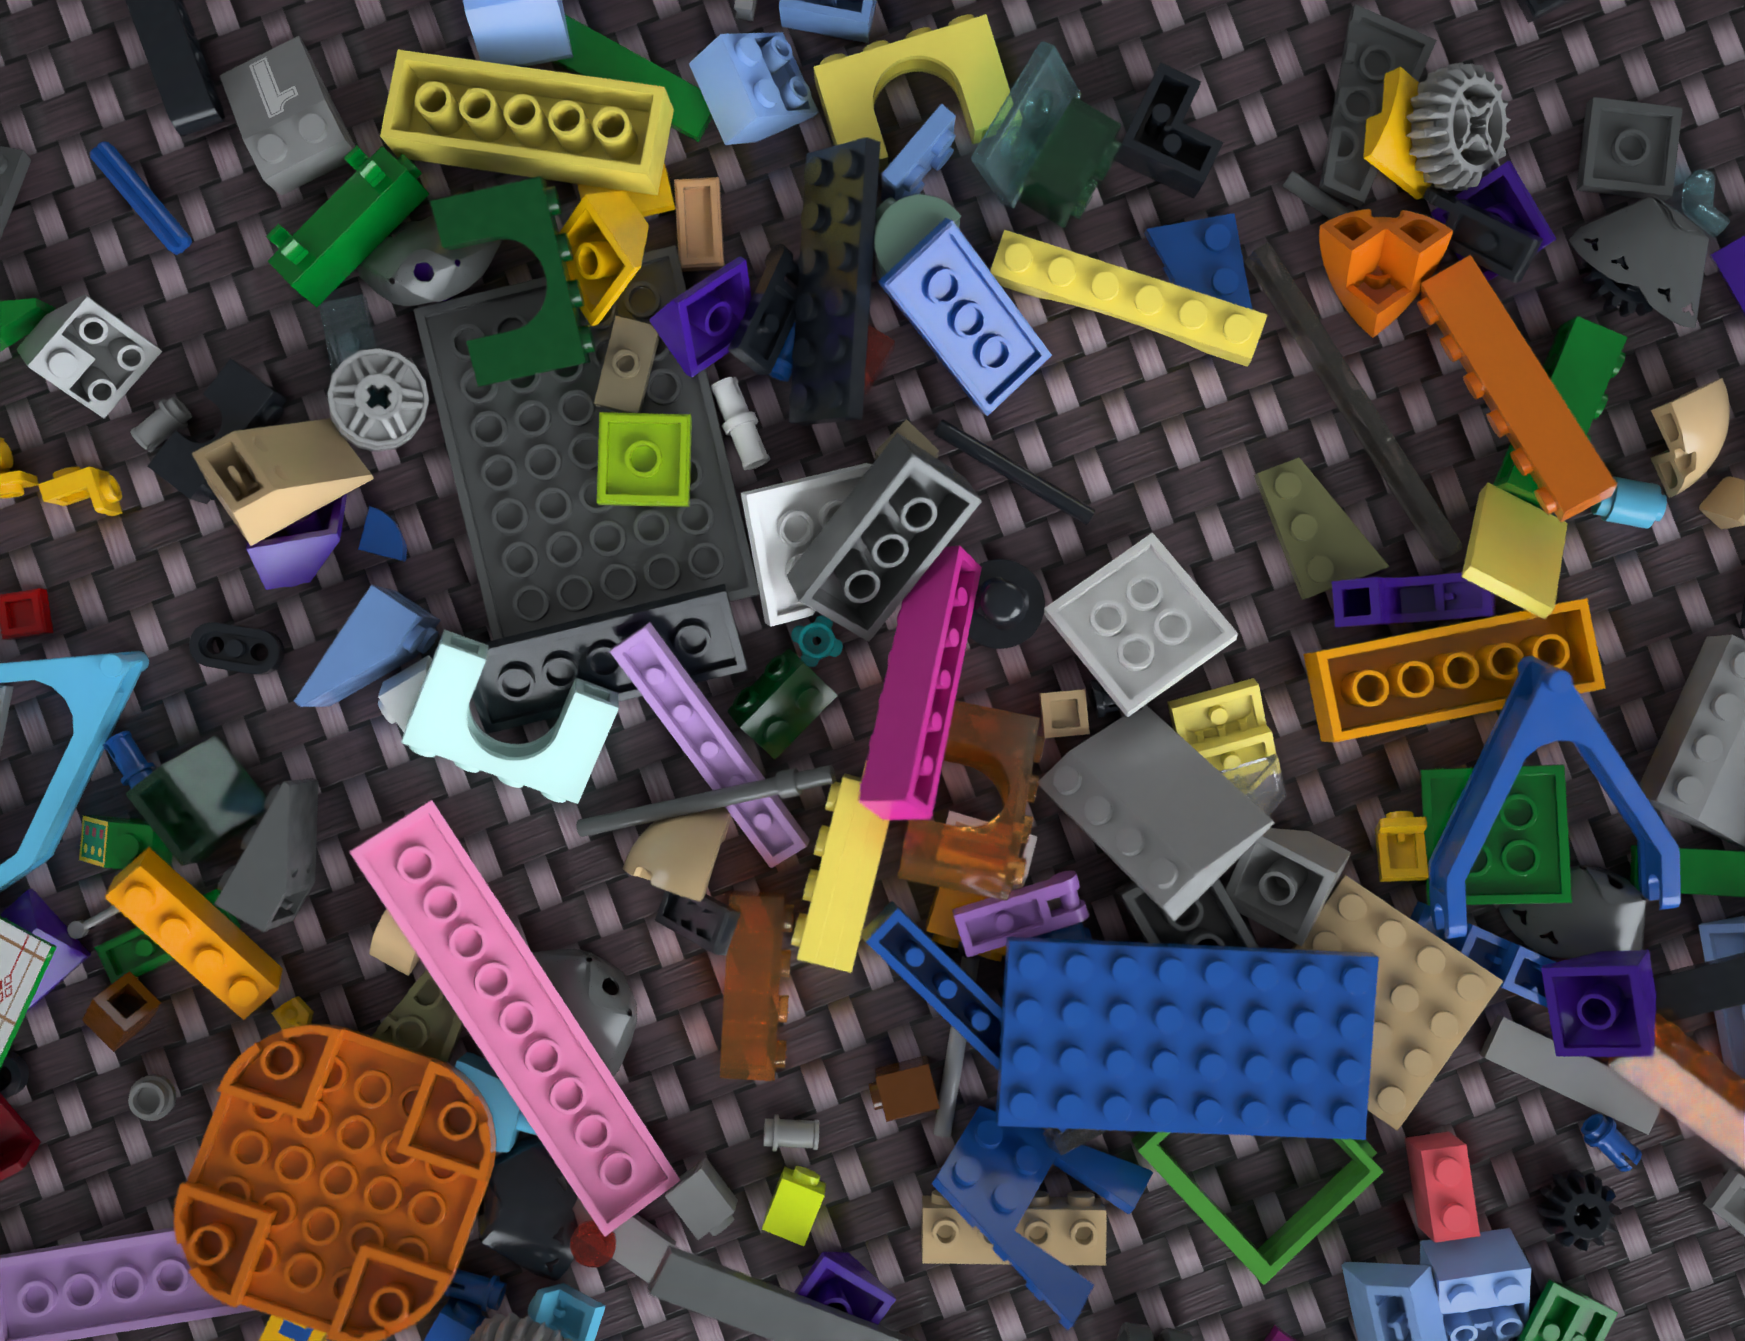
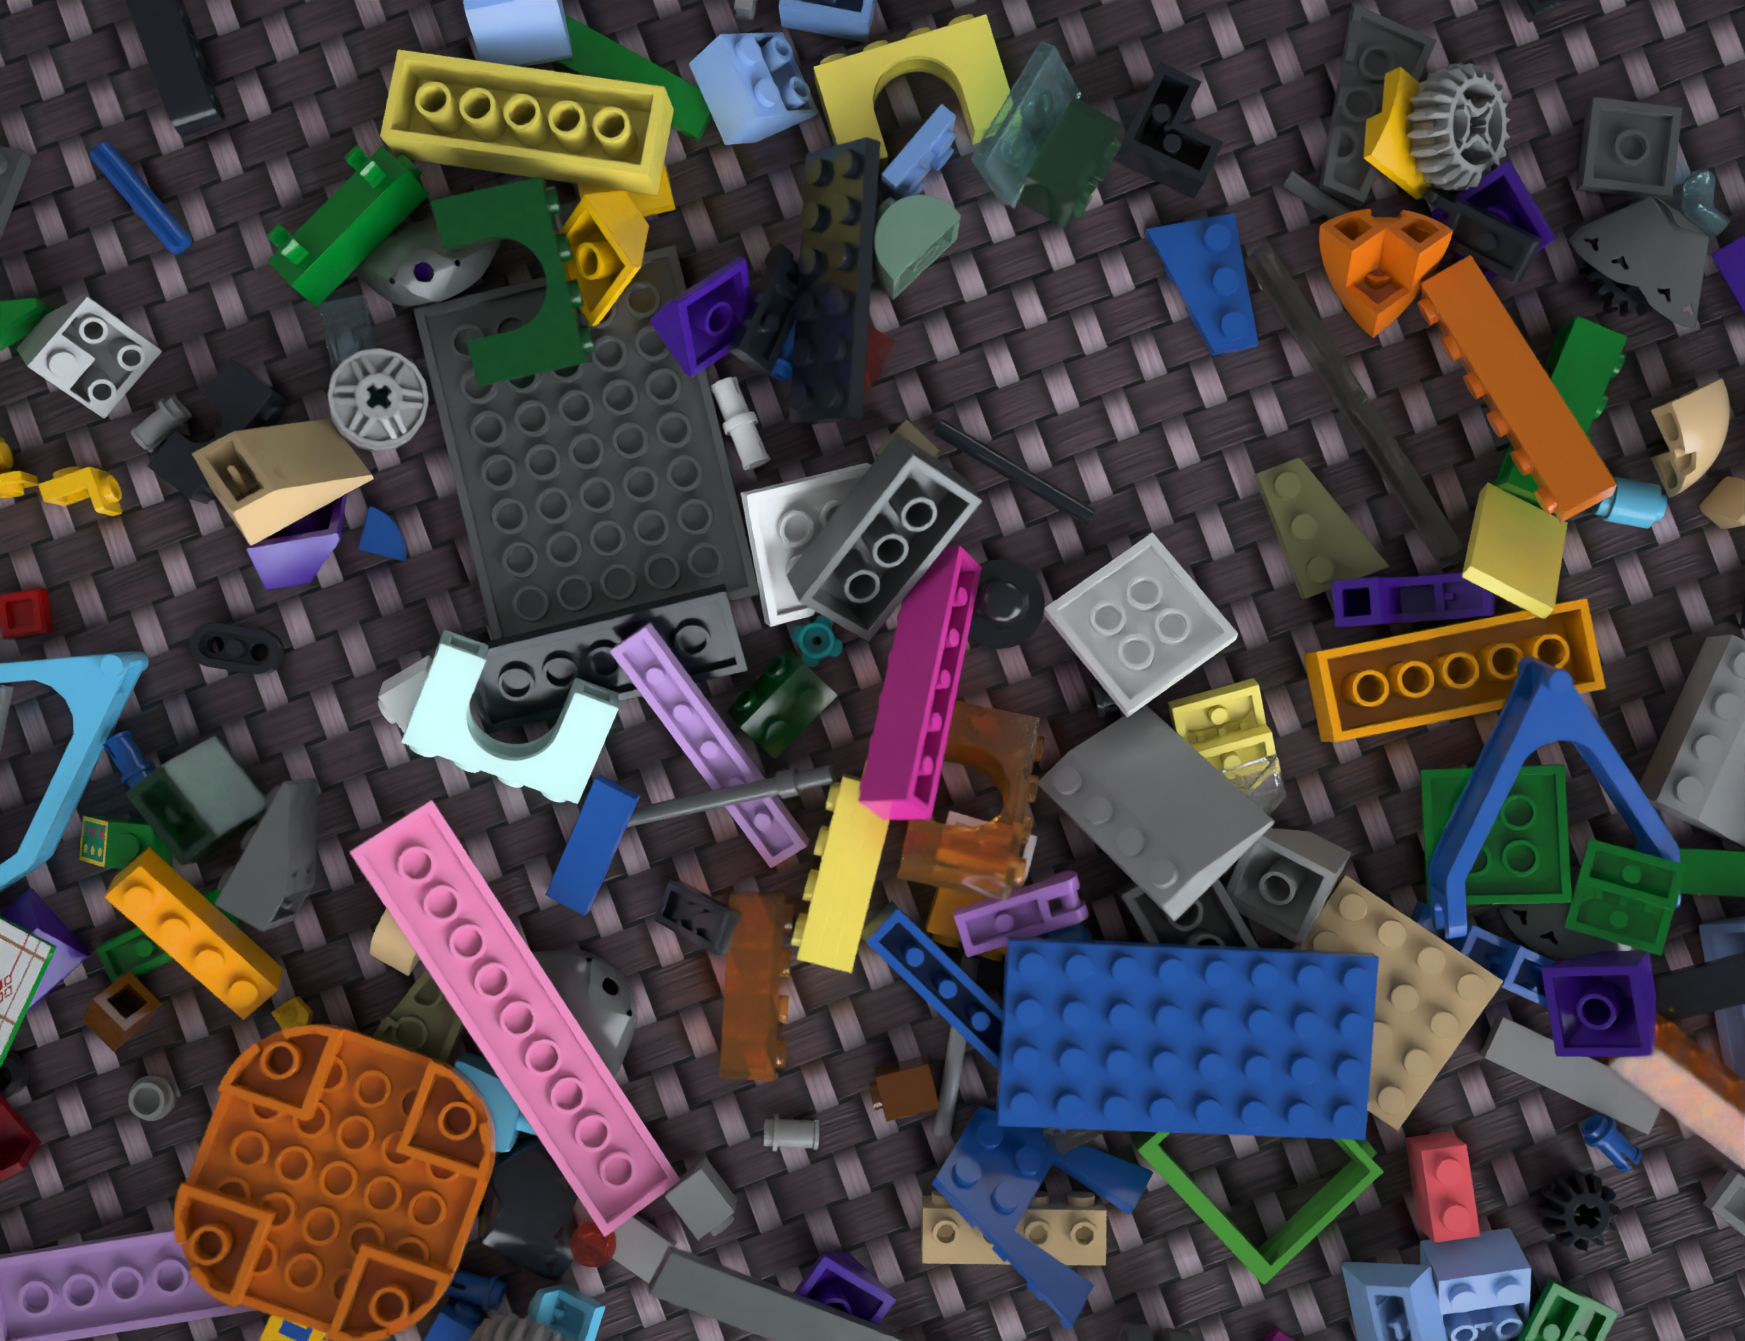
(80, 928): light grey hinge -> none
(287, 117): light grey slope -> none
(374, 641): medium blue slope -> none
(592, 845): none -> blue tile
(627, 366): dark tan plate -> none
(644, 459): lime plate -> none
(680, 852): tan brick -> none
(699, 224): light nougat tile -> none
(794, 1204): neon yellow brick -> none
(965, 316): tile -> none
(1064, 713): tan plate -> none
(1154, 304): light yellow arch -> none
(1401, 847): yellow bracket -> none
(1625, 896): none -> green slope

